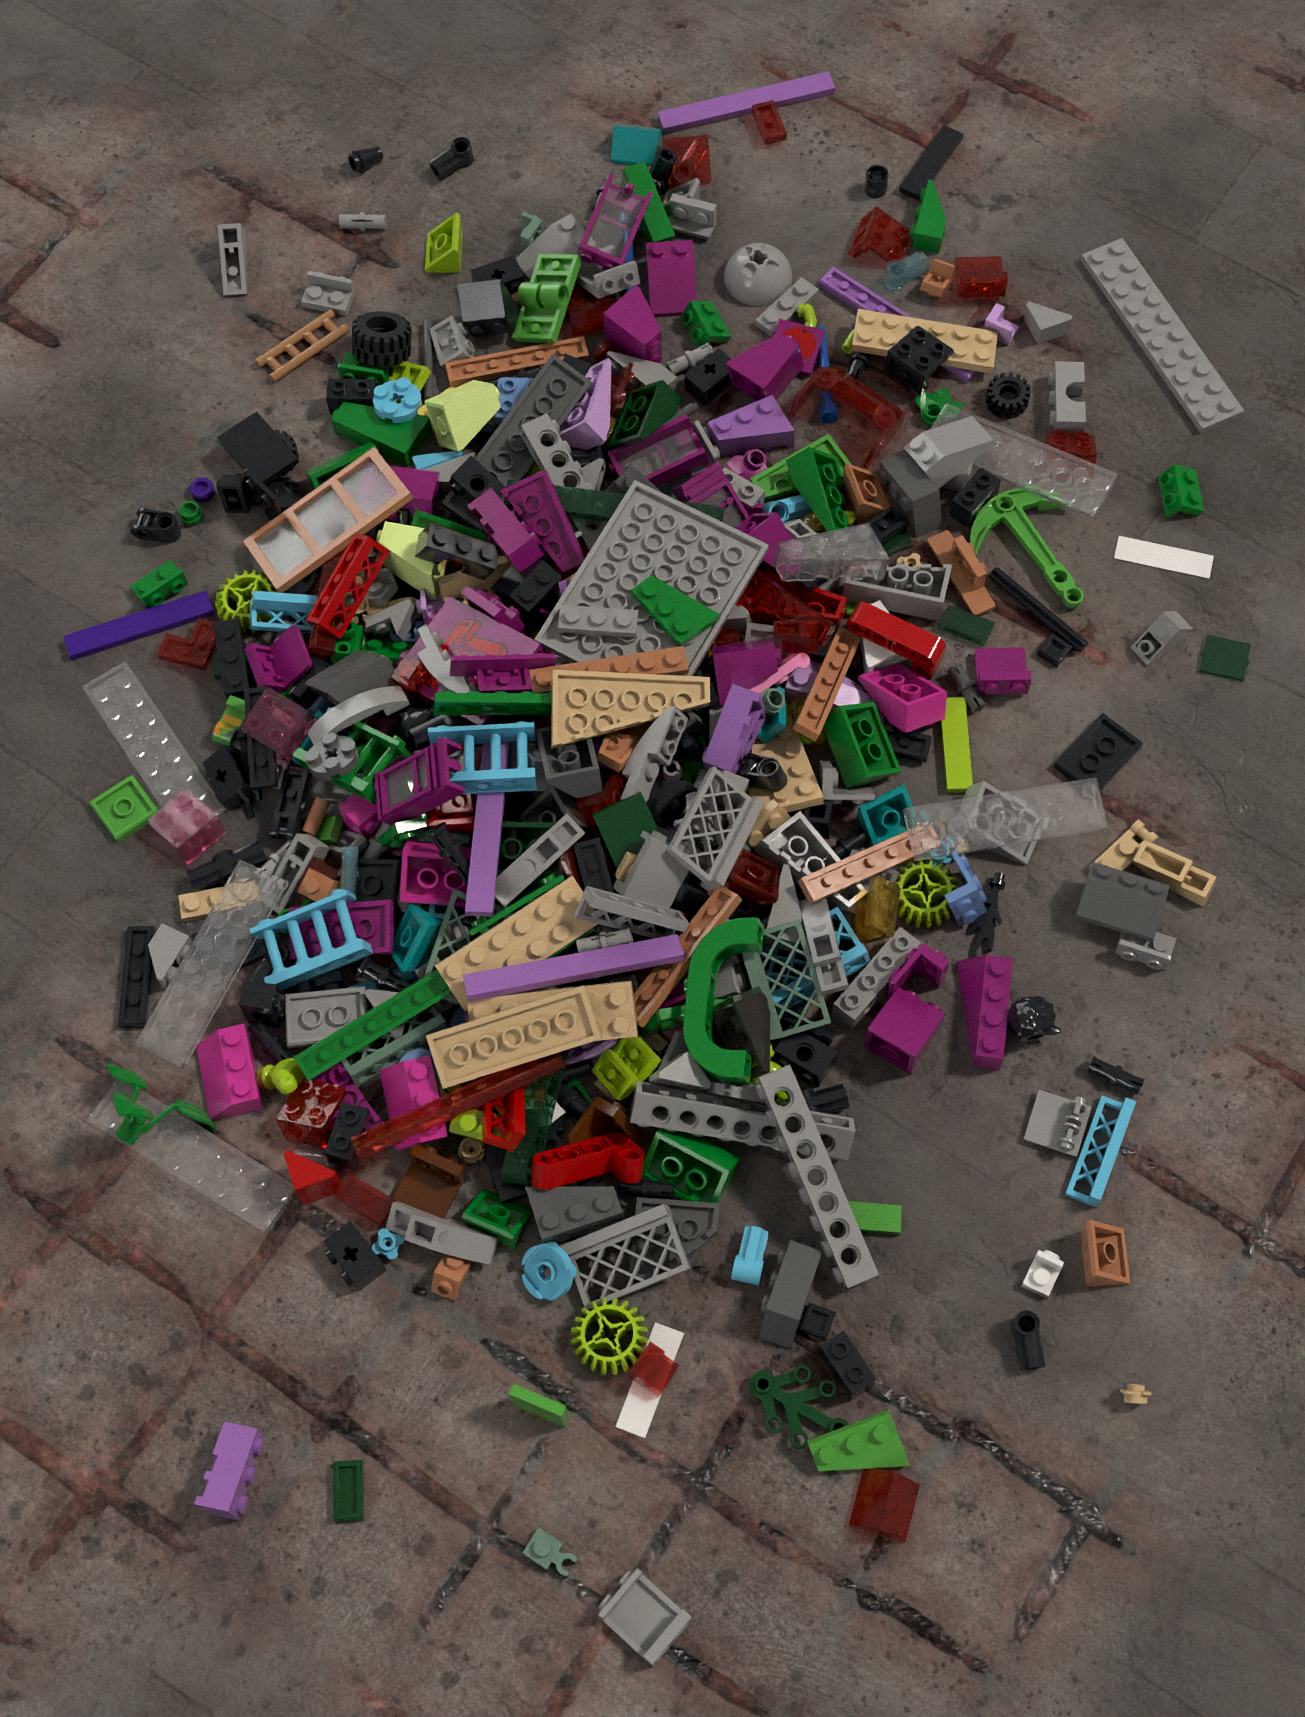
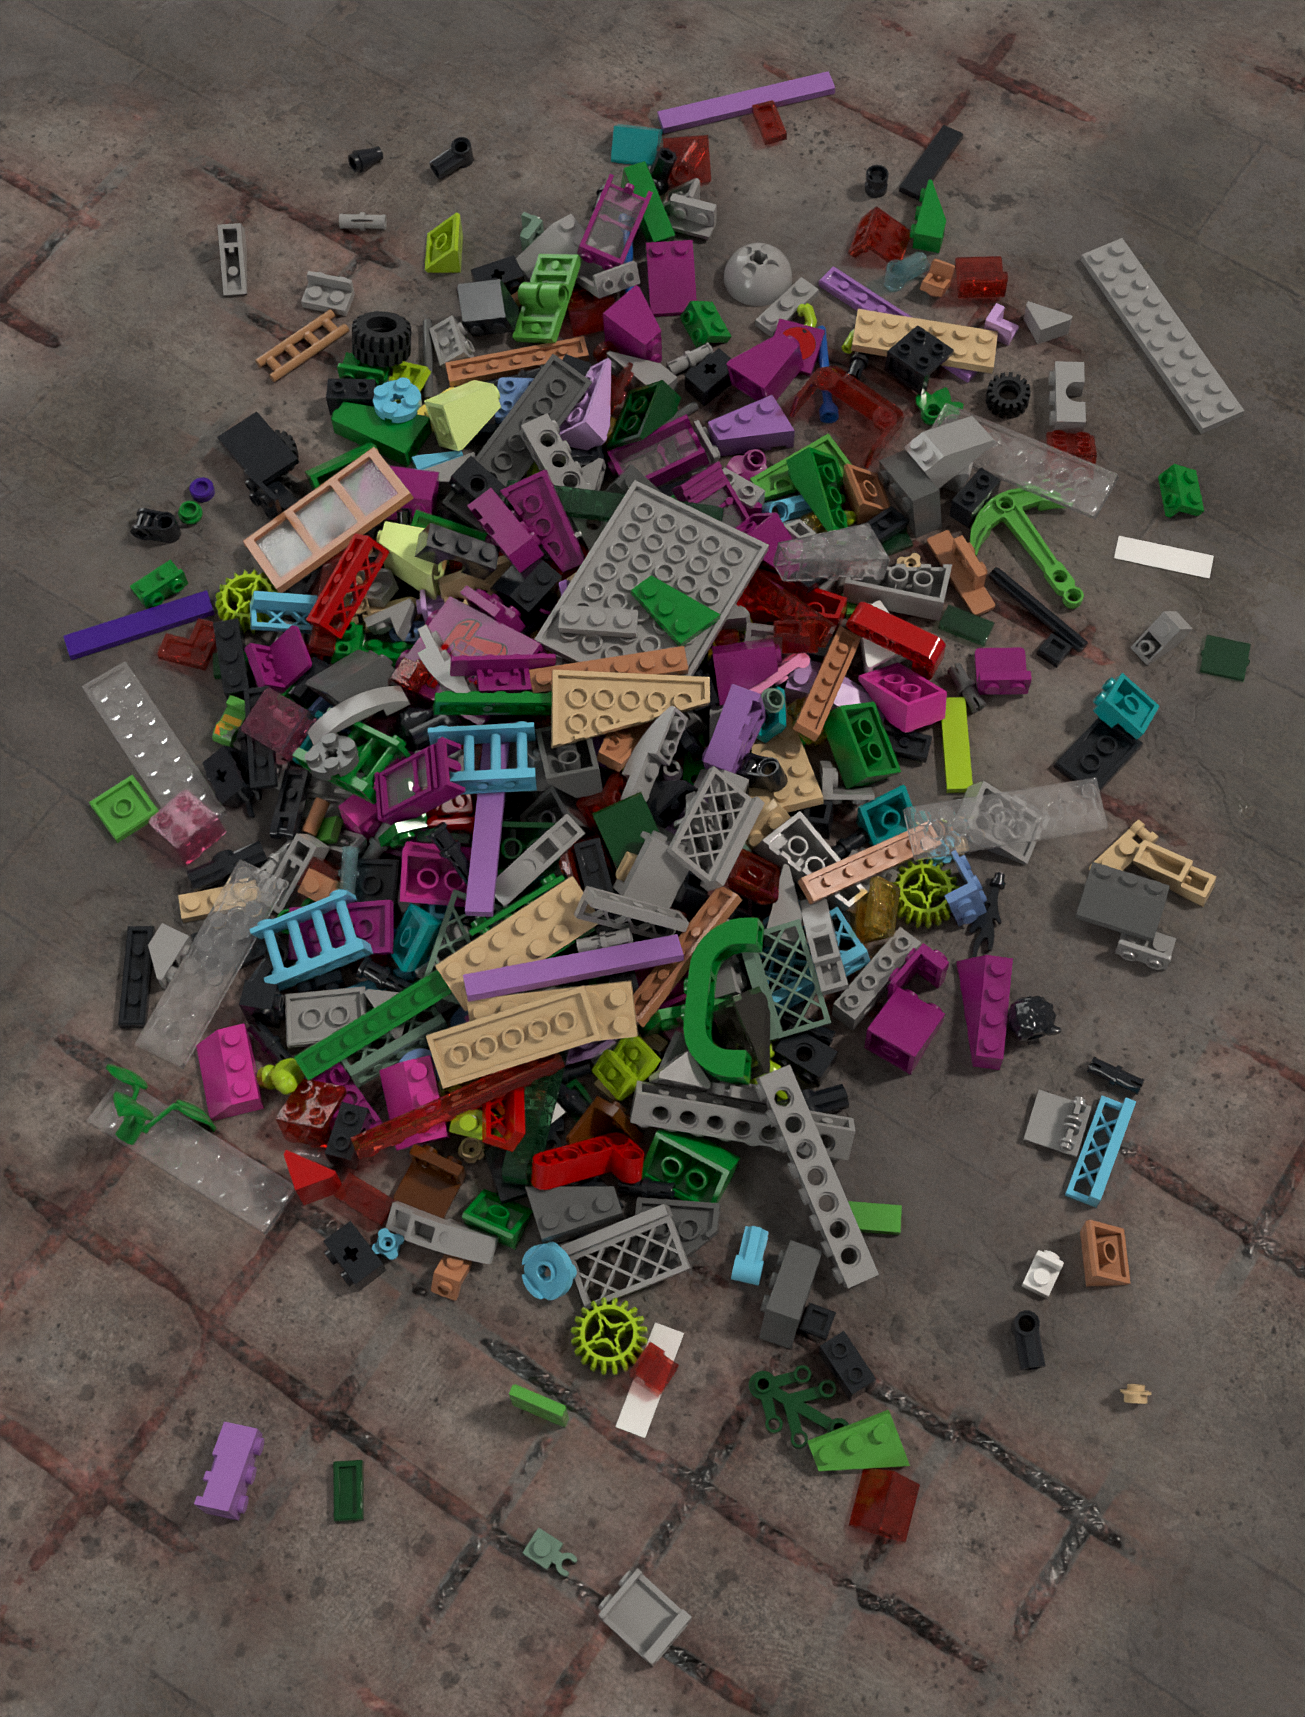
(234, 493): black slope -> none
(1125, 704): none -> teal plate

